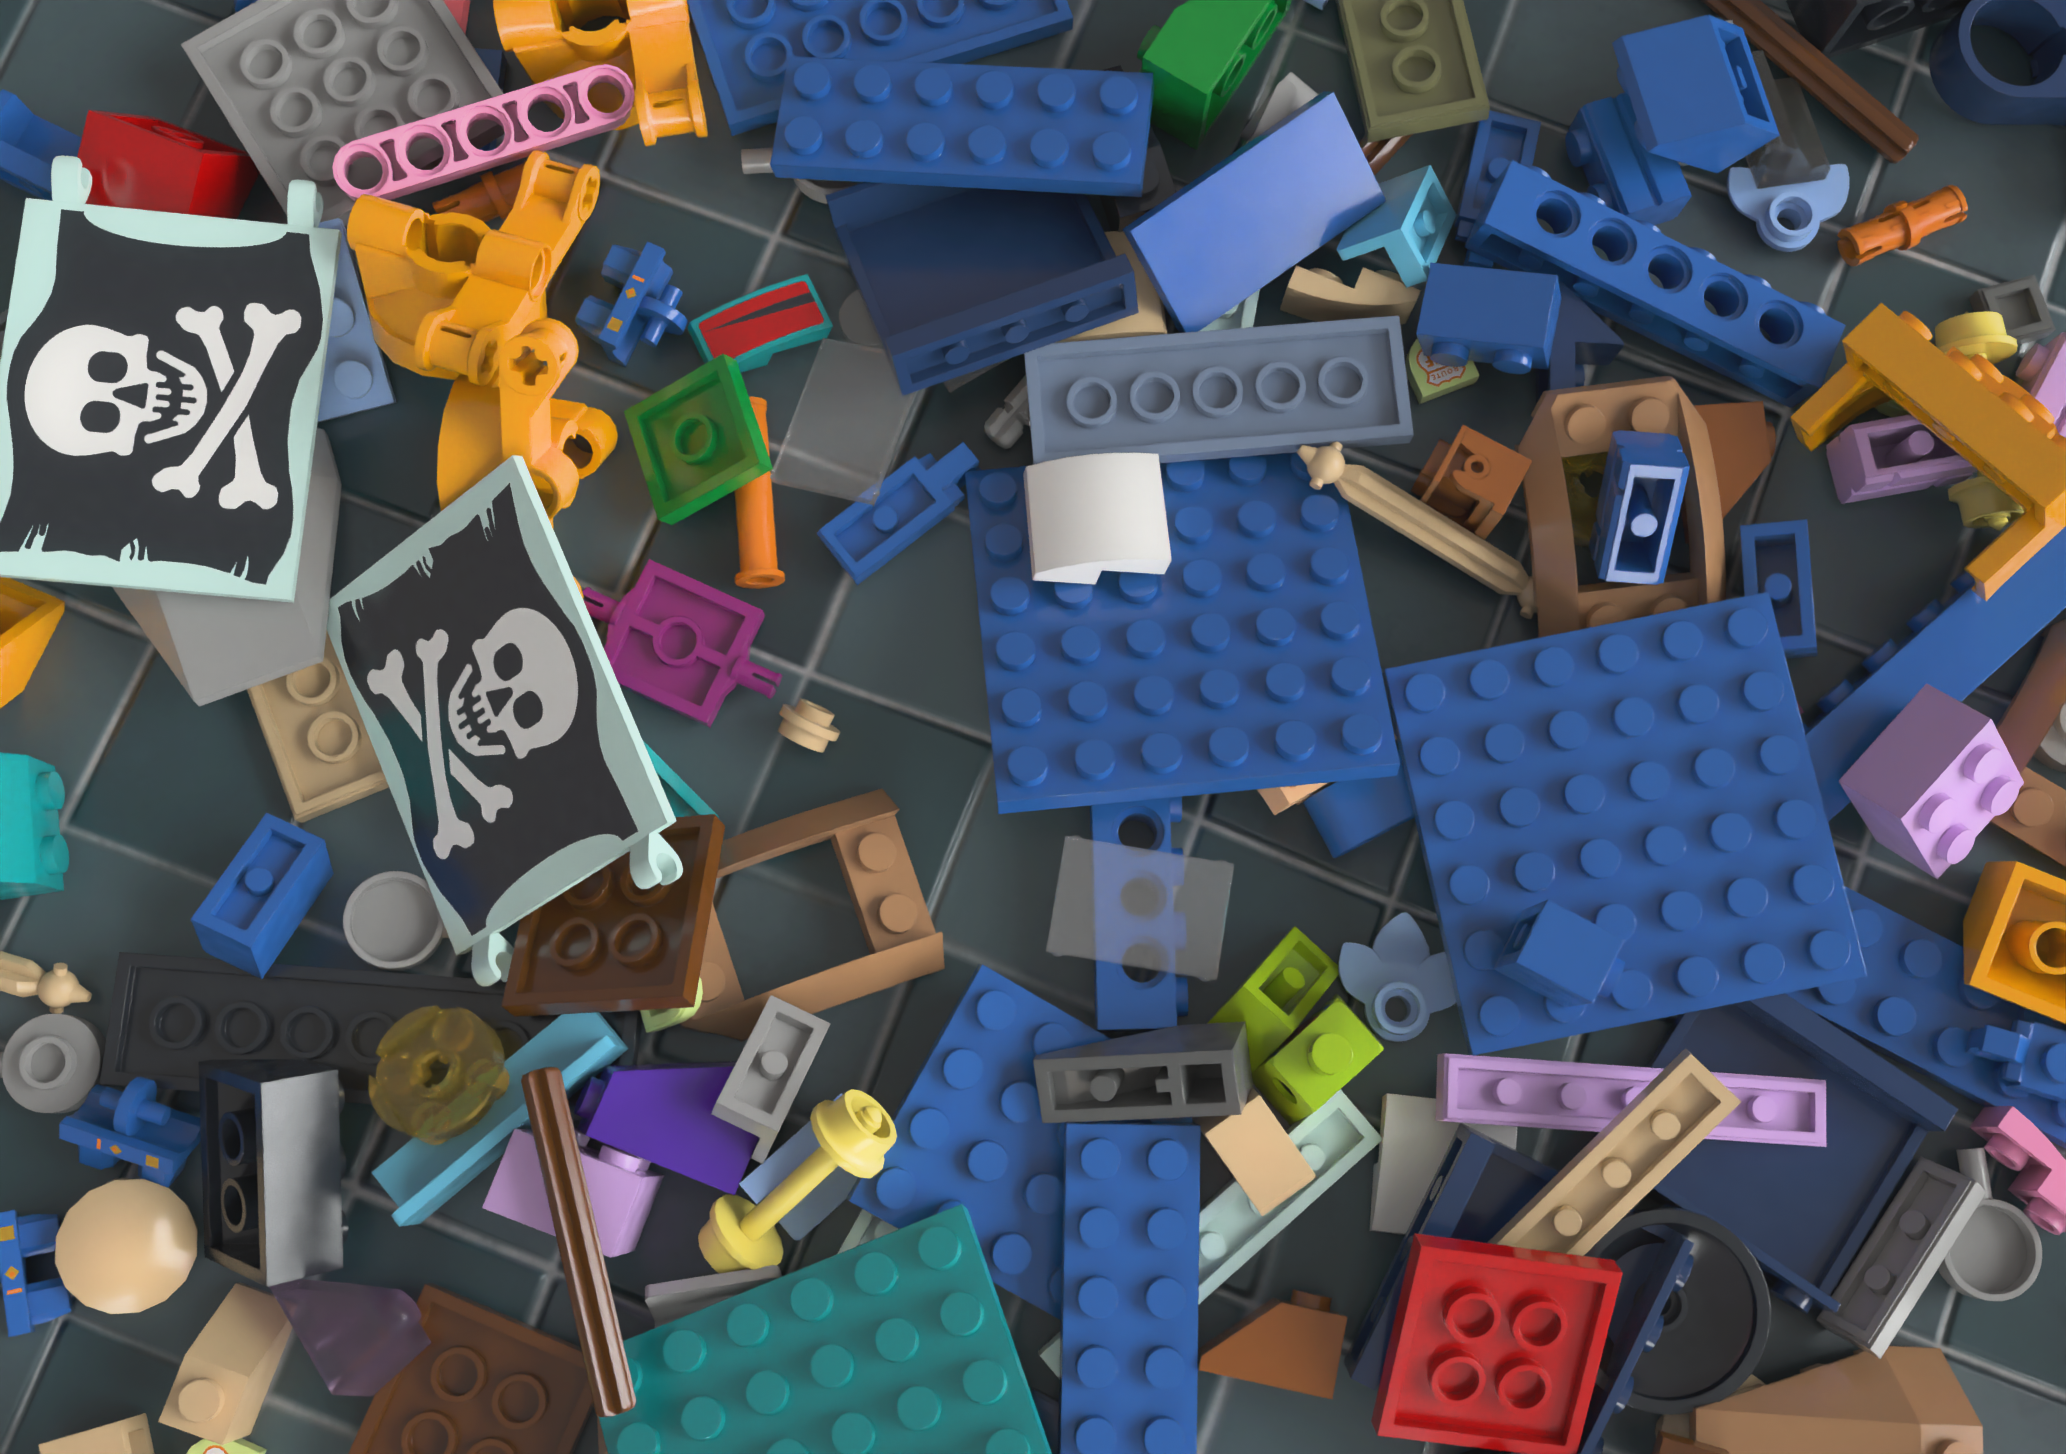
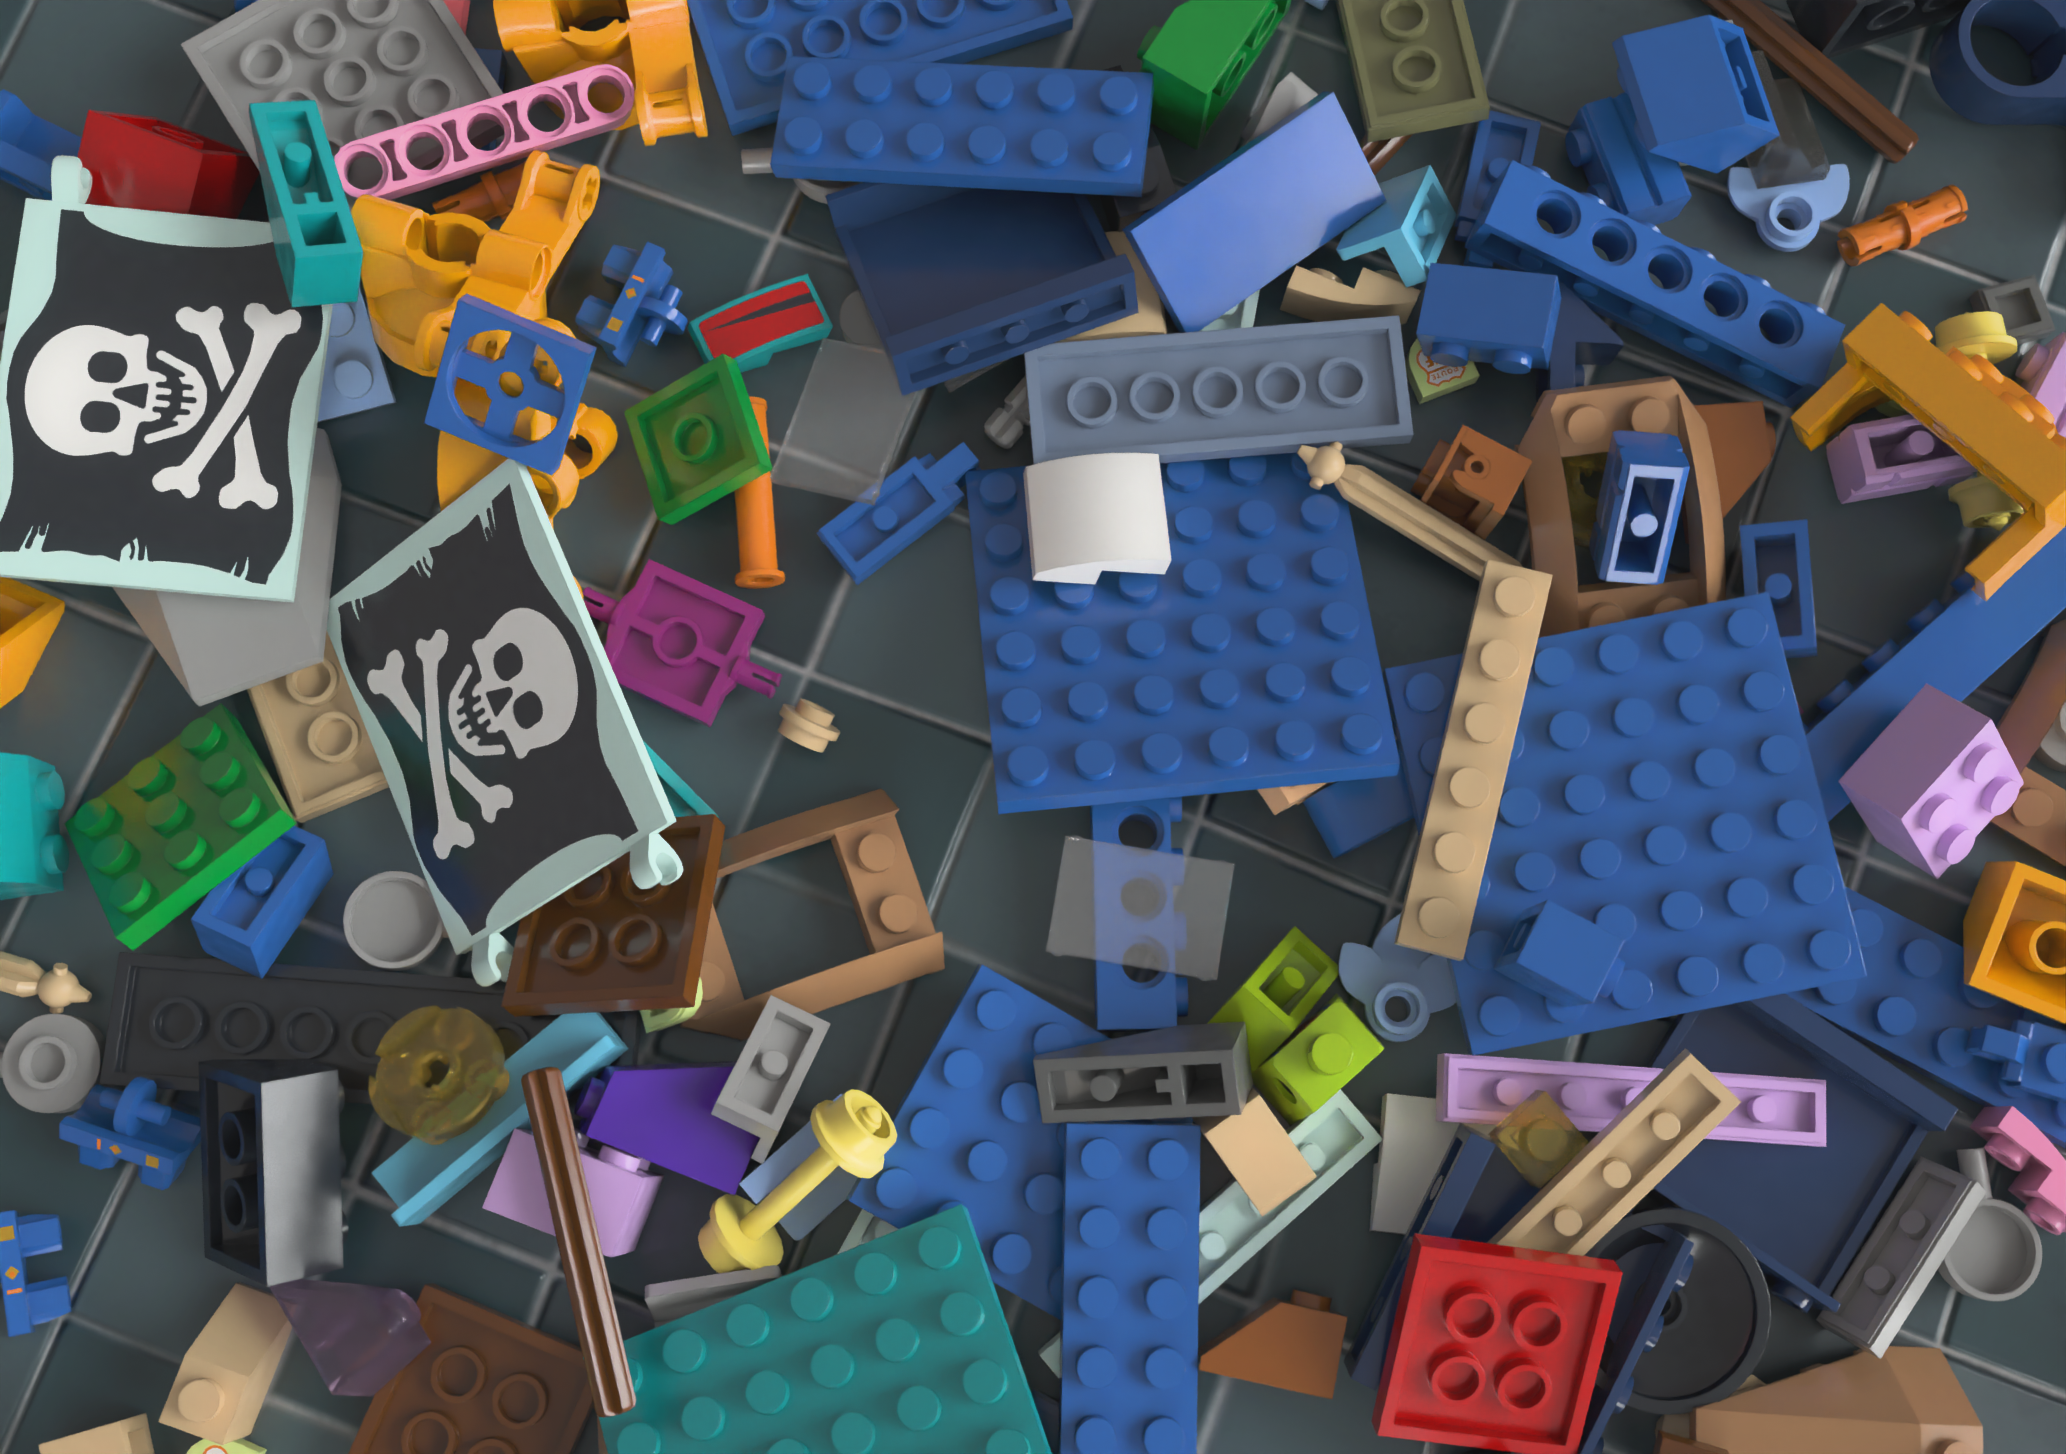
(126, 1246): tan dish -> none
(178, 826): none -> green plate
(306, 204): none -> teal slope
(496, 433): none -> blue piece
(1473, 760): none -> tan plate
(1538, 1138): none -> clear yellow plate

